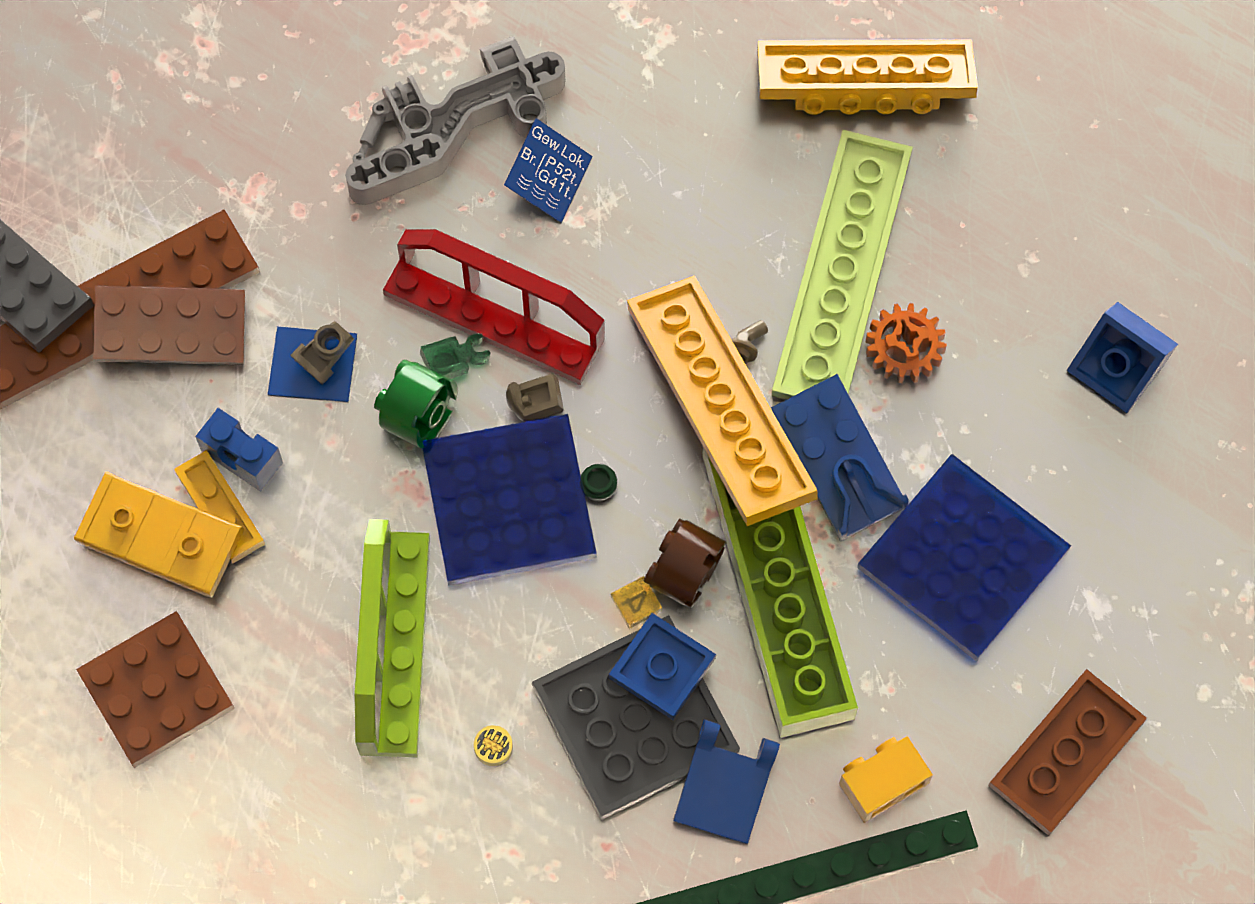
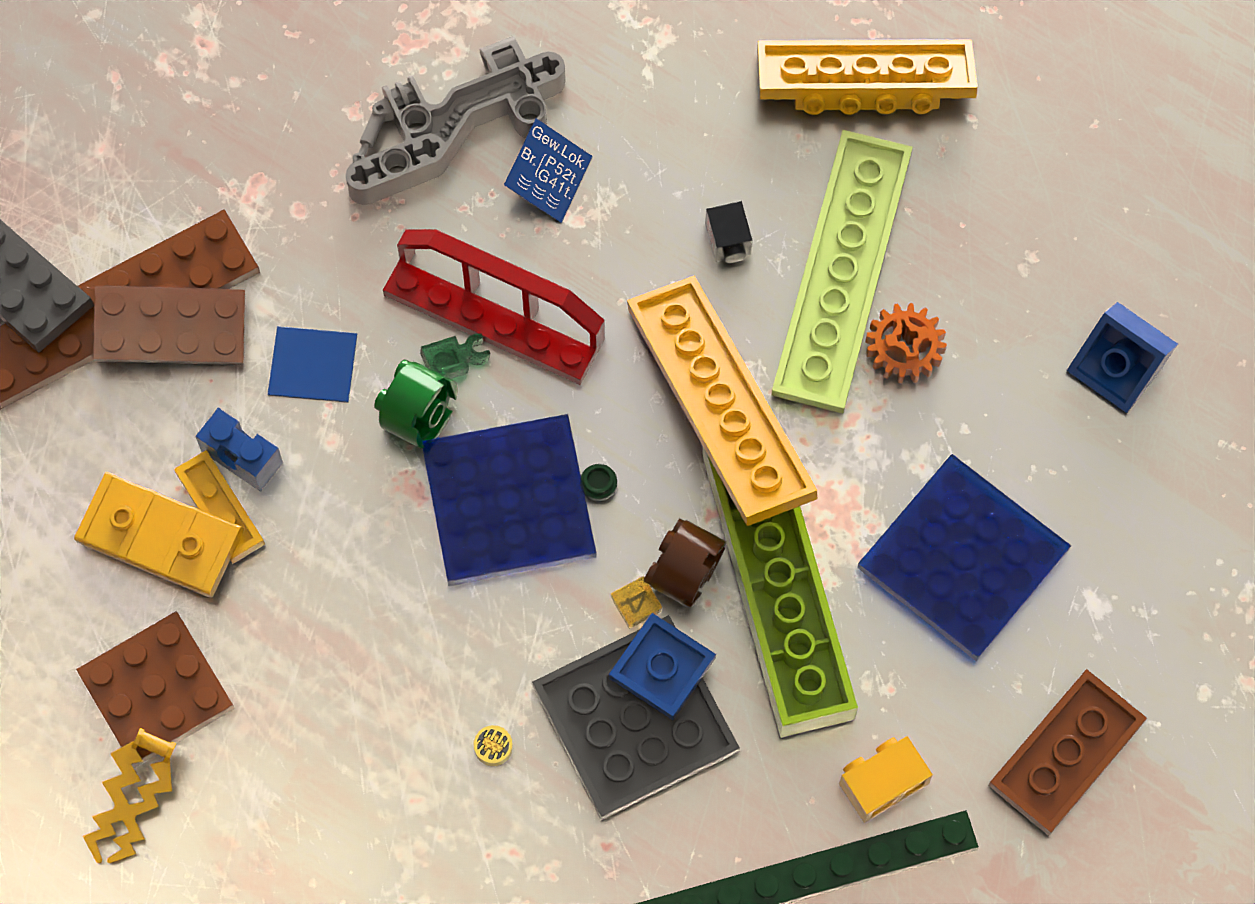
(123, 810): none -> yellow piece
(316, 357): dark tan plate -> none
(403, 641): lime plate -> none
(535, 398): dark tan plate -> none
(724, 786): blue flag -> none
(728, 232): none -> black brick
(745, 336): dark tan plate -> none
(840, 457): blue plate -> none

